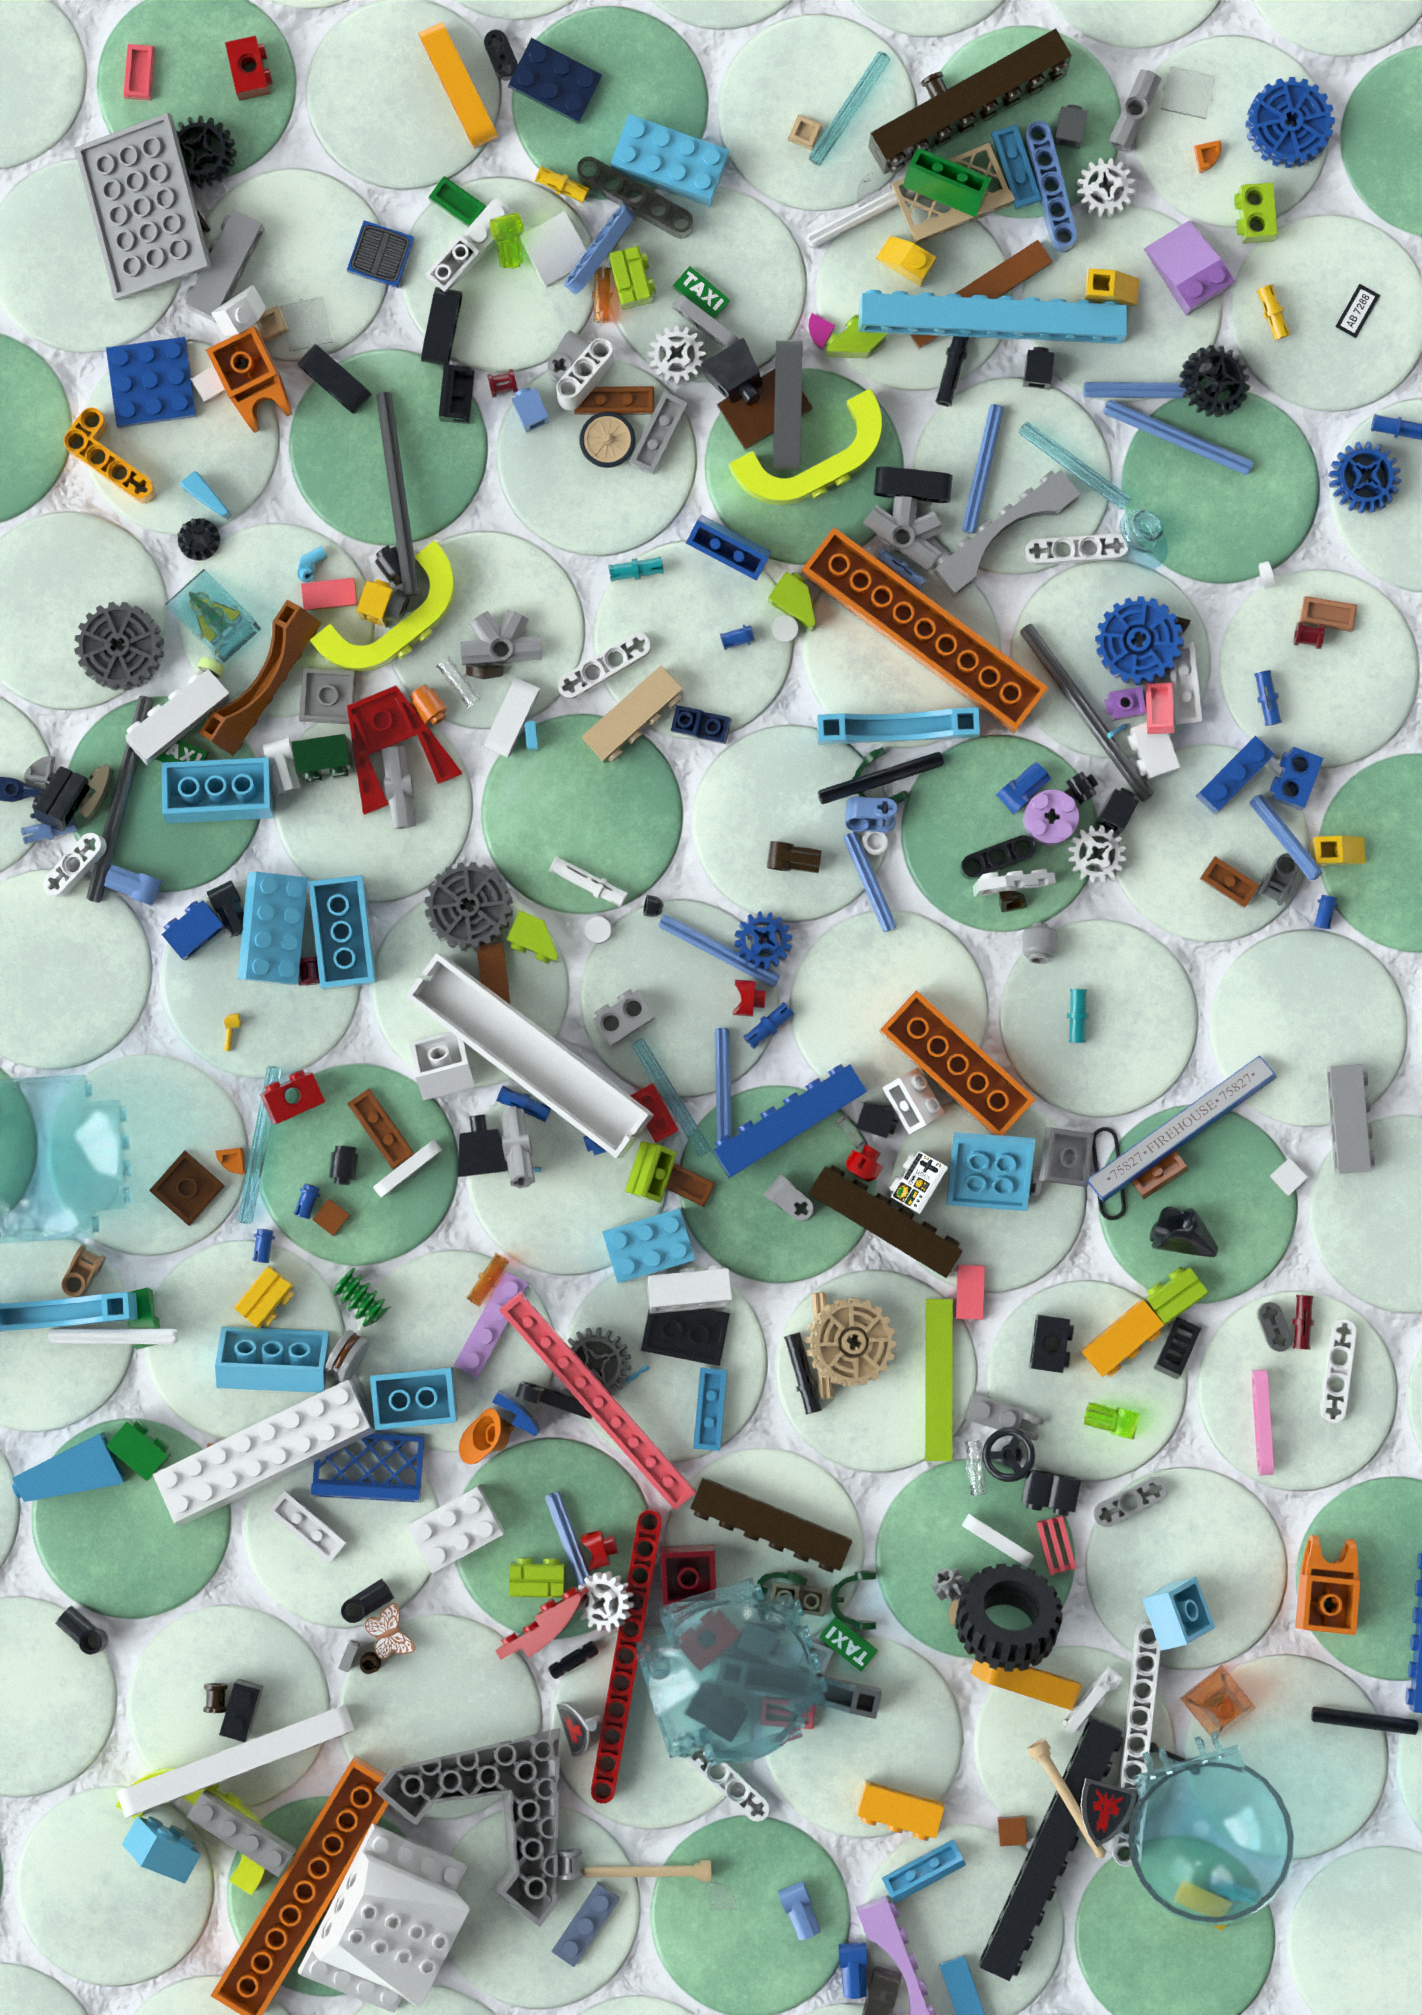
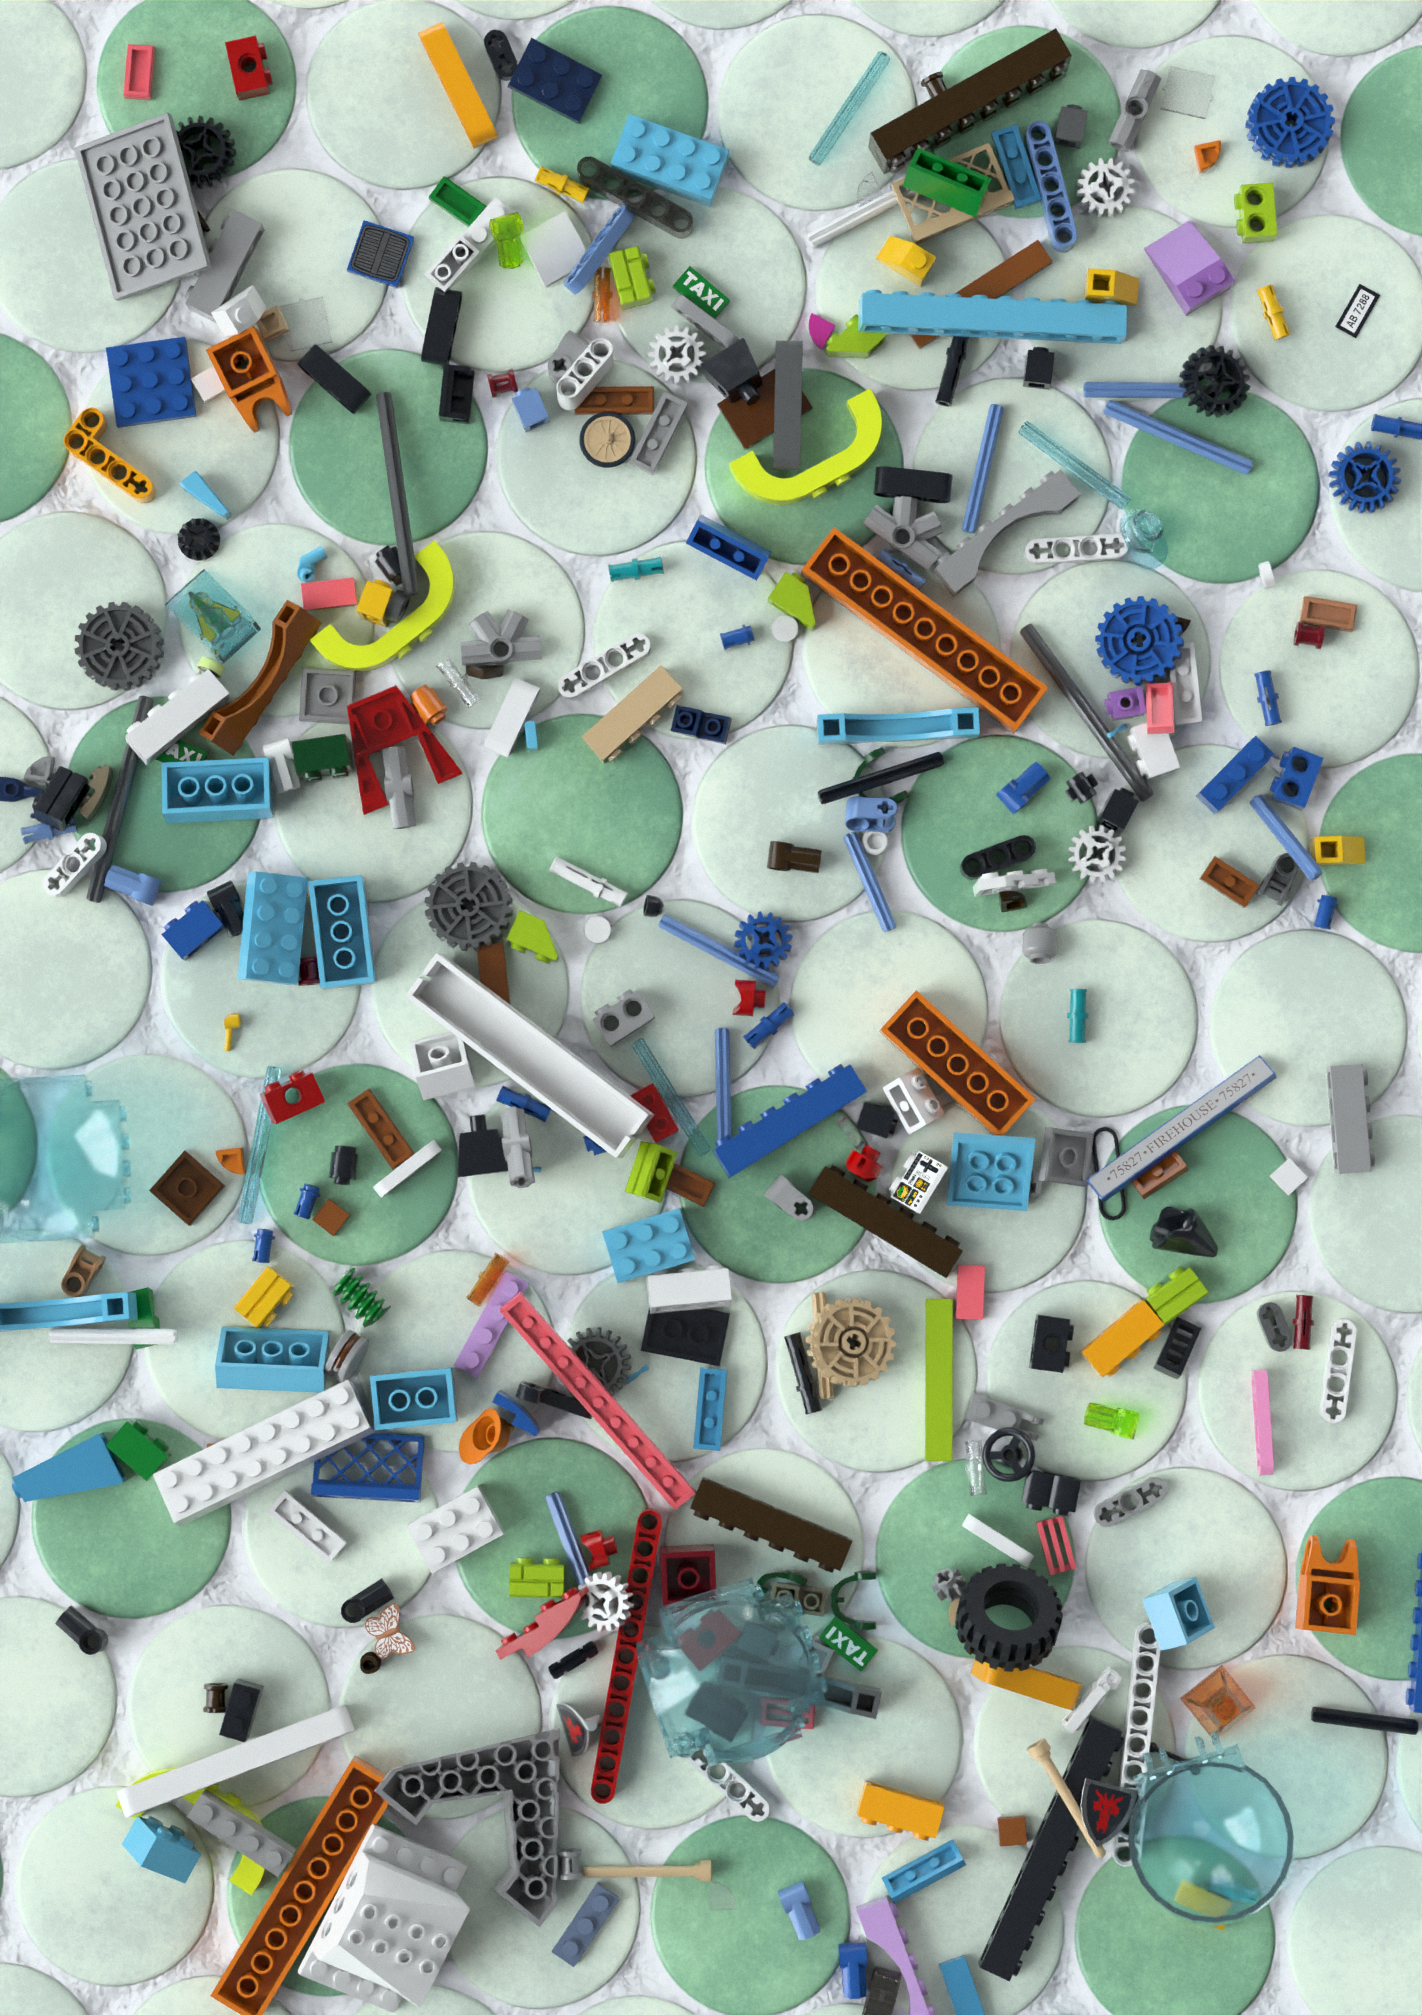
(349, 1656): light grey tile -> none
(805, 132): tan tile -> none
(1062, 807): lavender brick -> none

